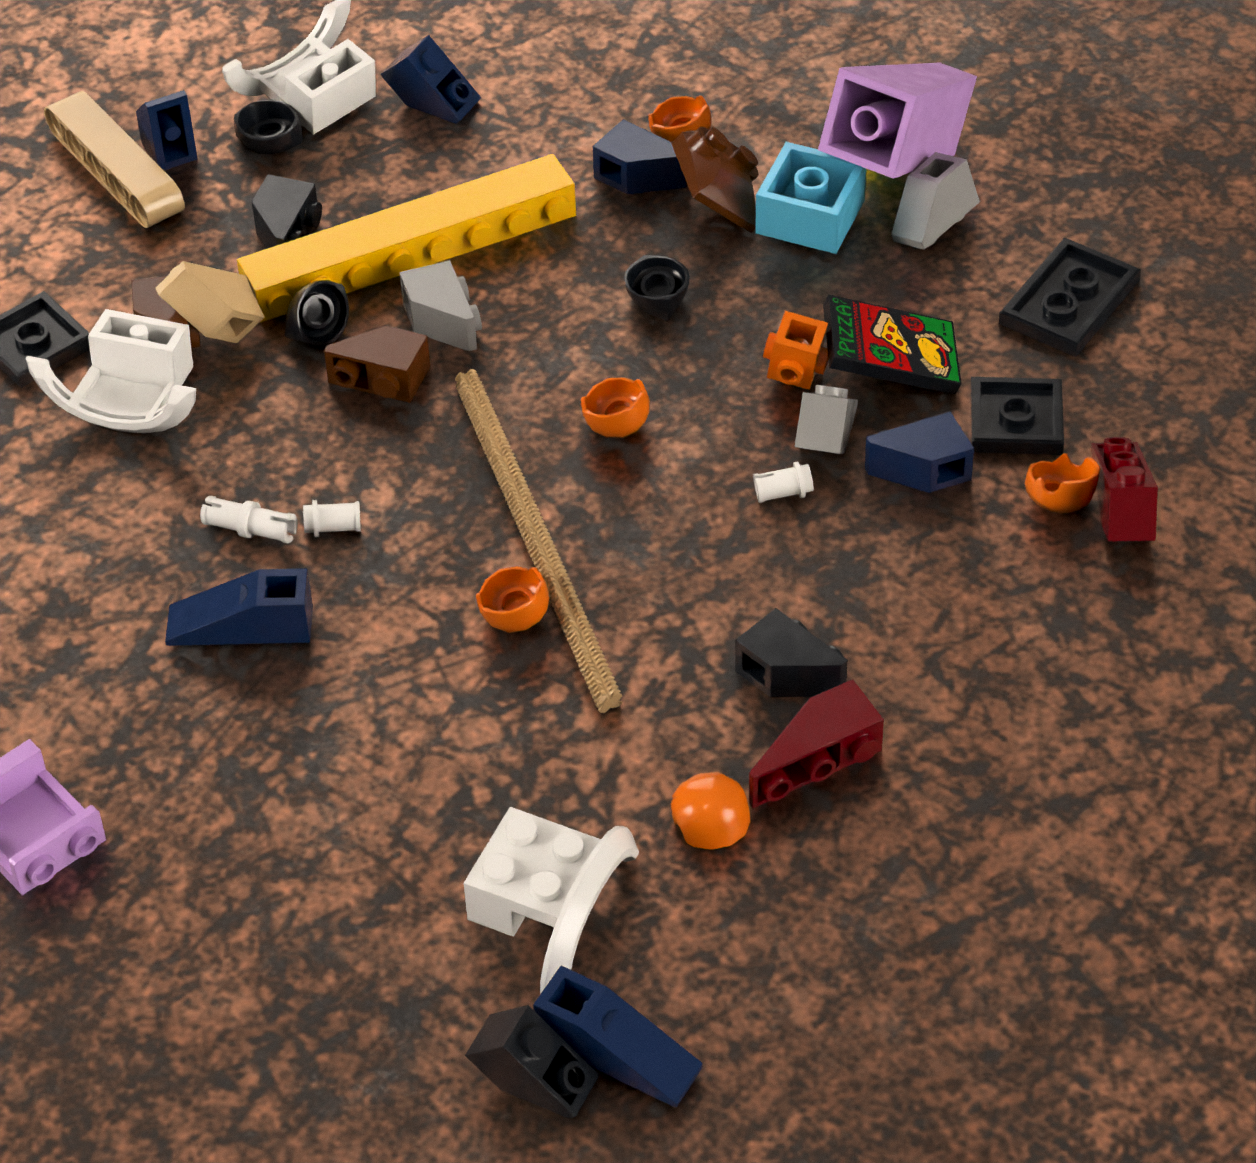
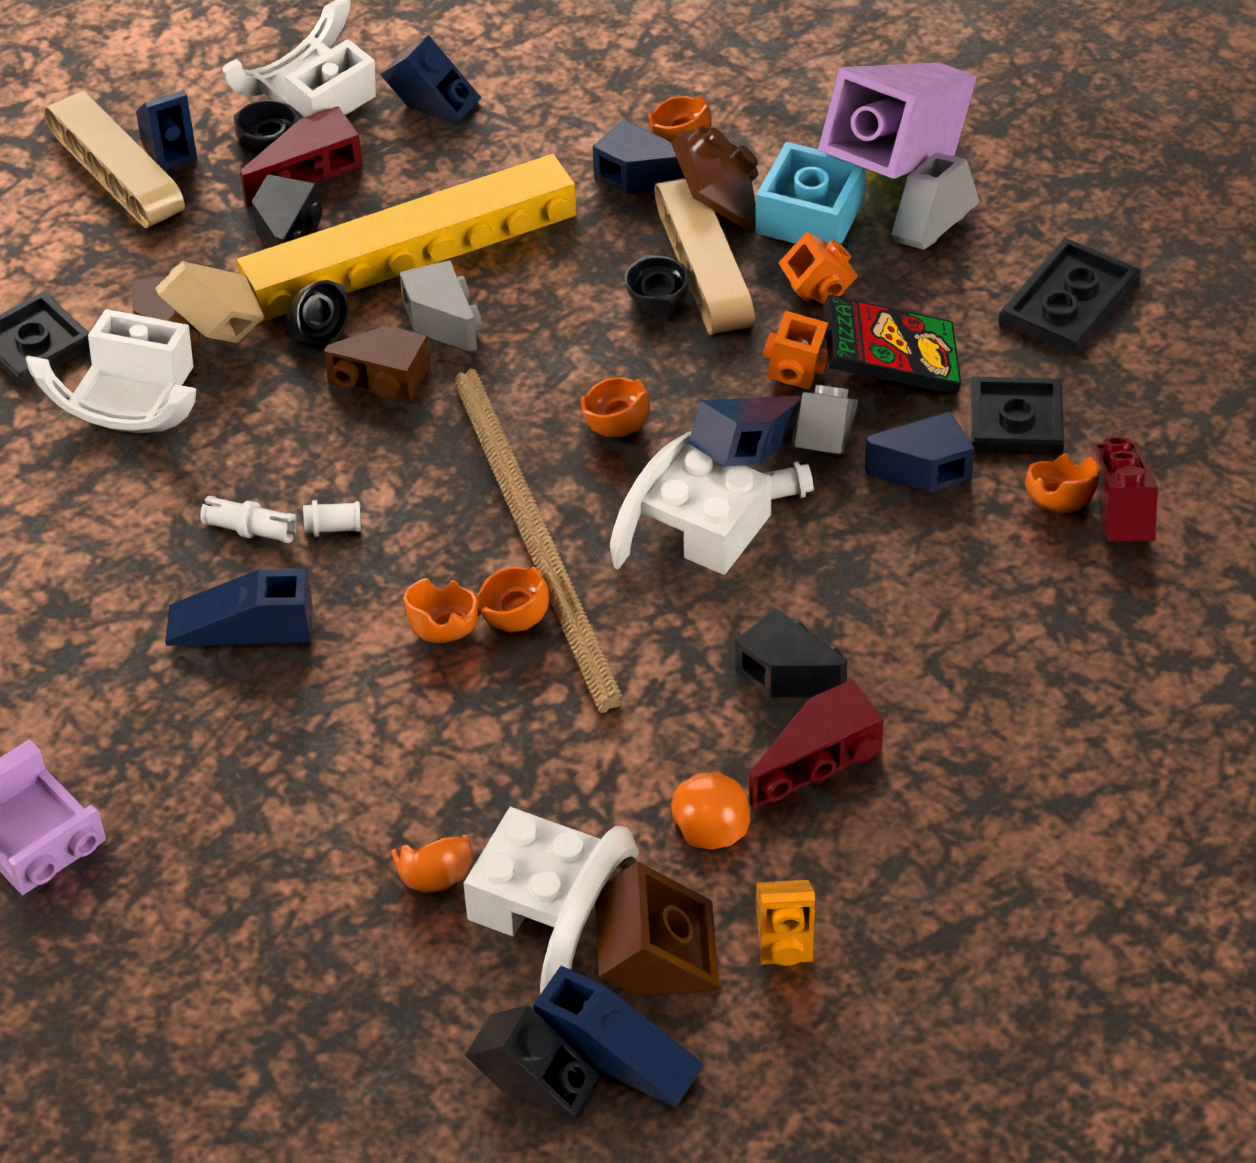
(307, 152): none -> dark red slope
(434, 865): none -> orange hair
(441, 613): none -> orange hair
(655, 935): none -> reddish brown slope
(696, 494): none -> white piece
(707, 256): none -> tan beam
(744, 428): none -> dark blue slope
(785, 921): none -> light orange slope
(818, 268): none -> orange brick

